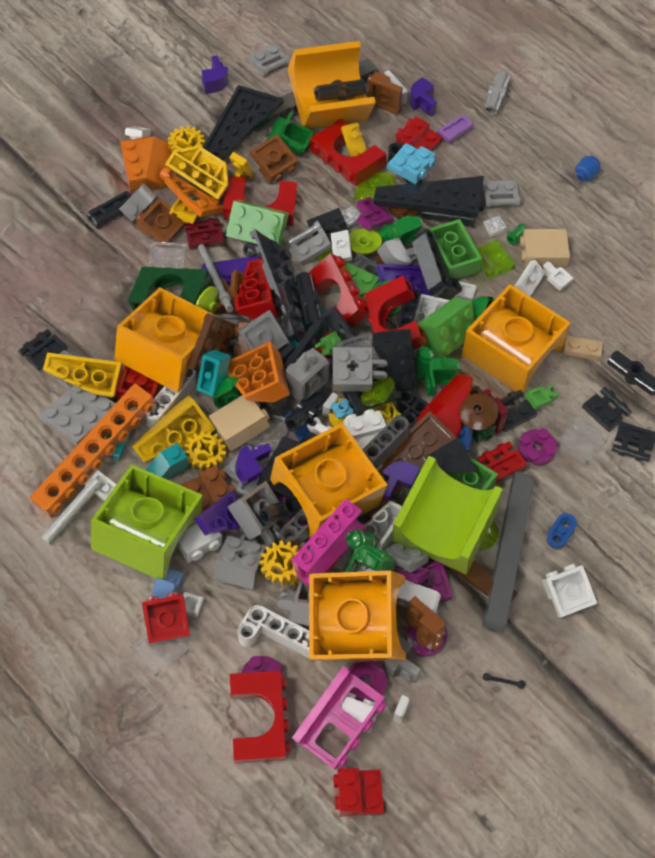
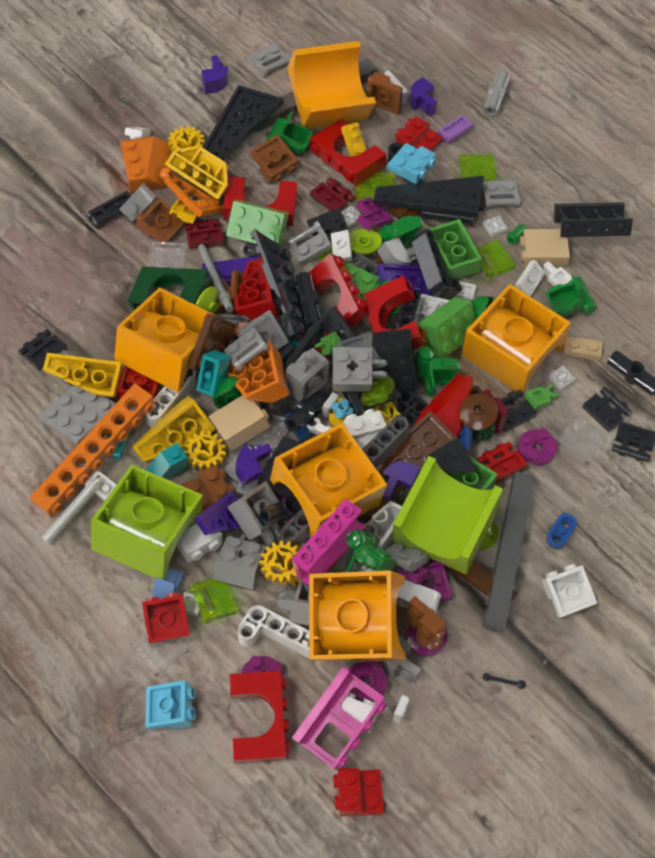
(170, 705): none -> medium azure plate
(218, 596): none -> clear neon green plate
(241, 165): yellow plate -> none
(246, 348): none -> light grey plate
(329, 198): none -> dark red plate
(340, 90): black piece -> none
(477, 166): none -> clear neon green plate
(562, 377): none -> white tile
(570, 297): none -> green piece
(587, 168): blue head -> none
(592, 219): none -> black fence

